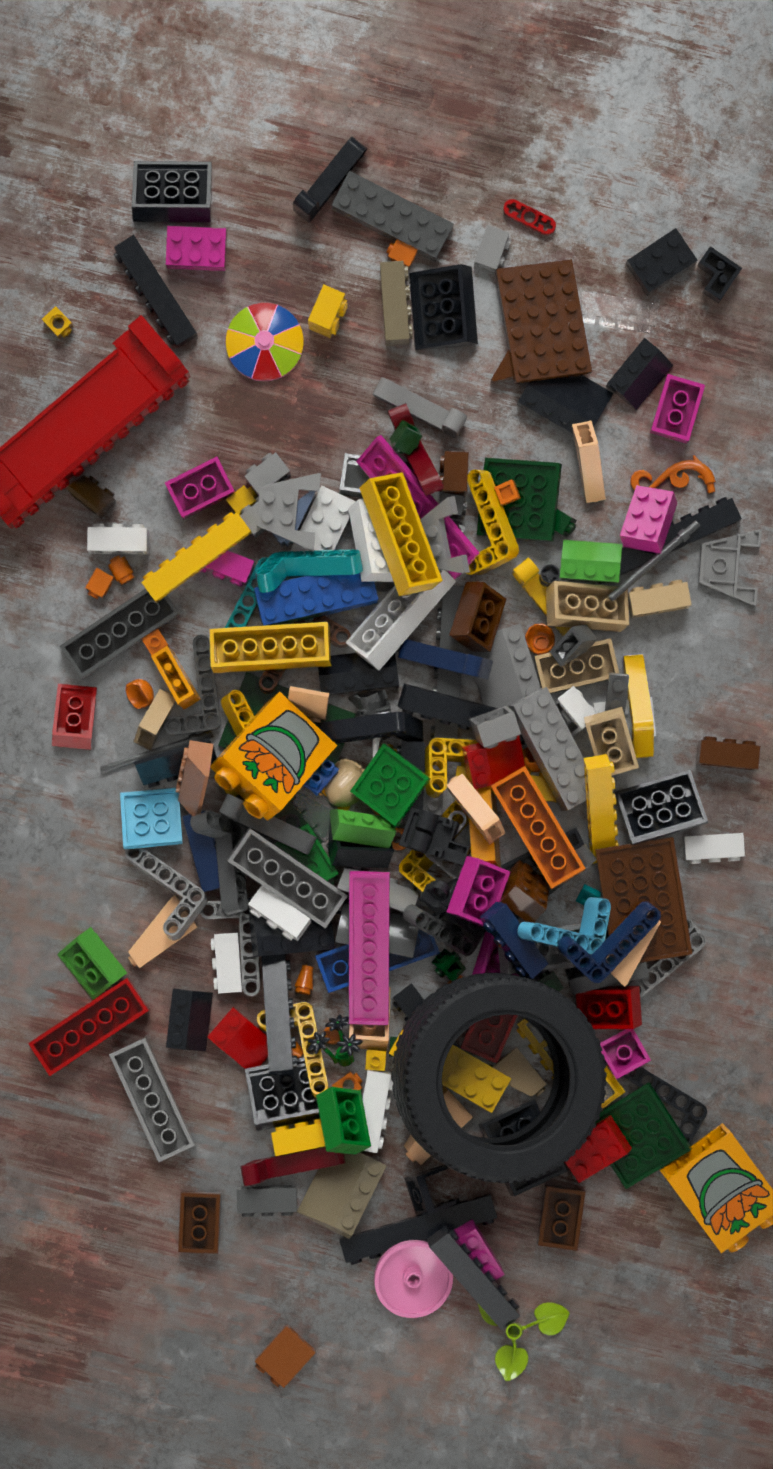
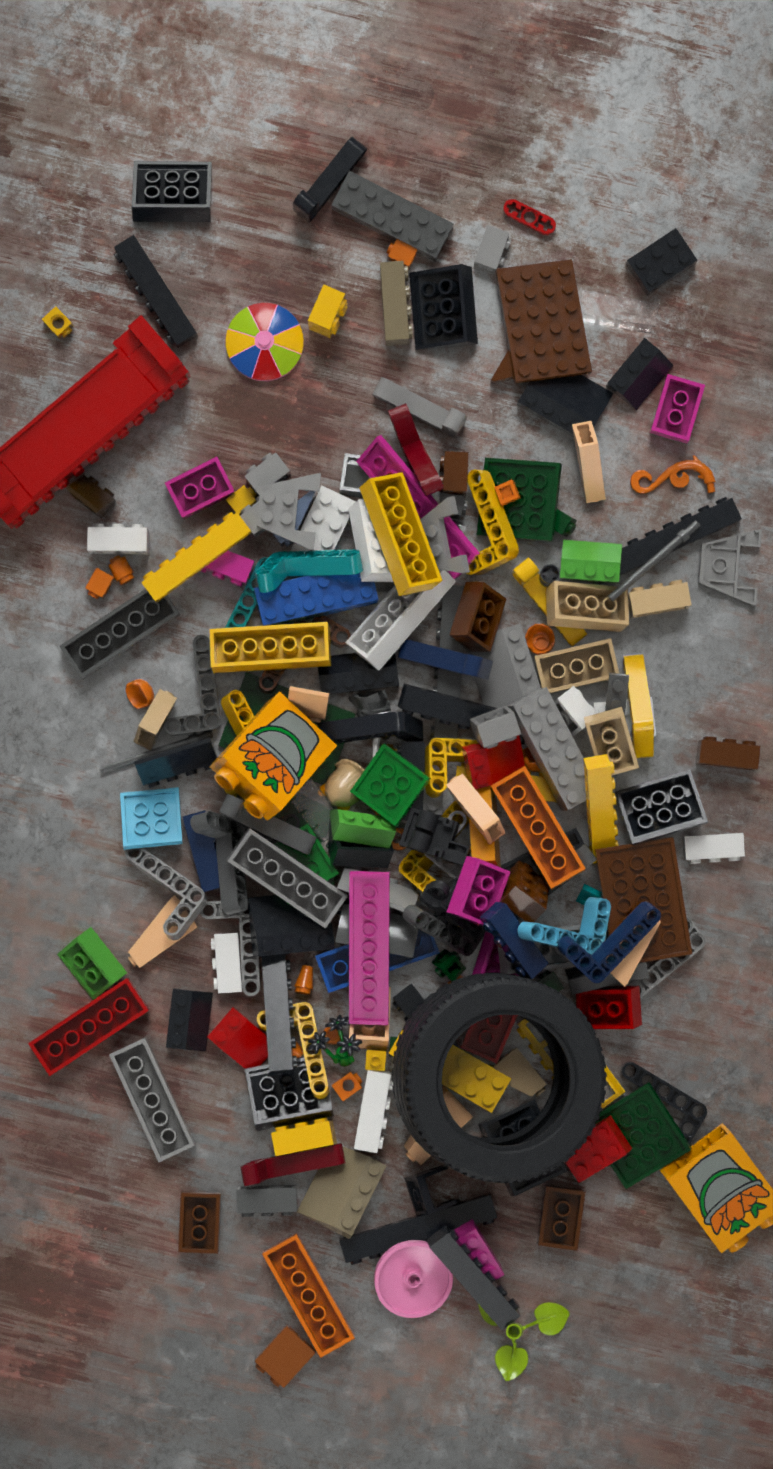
(74, 716): red slope -> none
(155, 641): orange brick -> none
(175, 677): light orange brick -> none
(194, 776): nougat slope -> none
(196, 248): dark pink brick -> none
(279, 913): white brick -> none
(308, 1295): none -> orange brick
(321, 777): blue hips -> none
(343, 1120): green brick -> none
(405, 438): dark green brick -> none
(573, 644): dark grey slope -> none
(624, 1053): dark pink slope -> none
(648, 519): dark pink brick -> none
(722, 271): black brick -> none

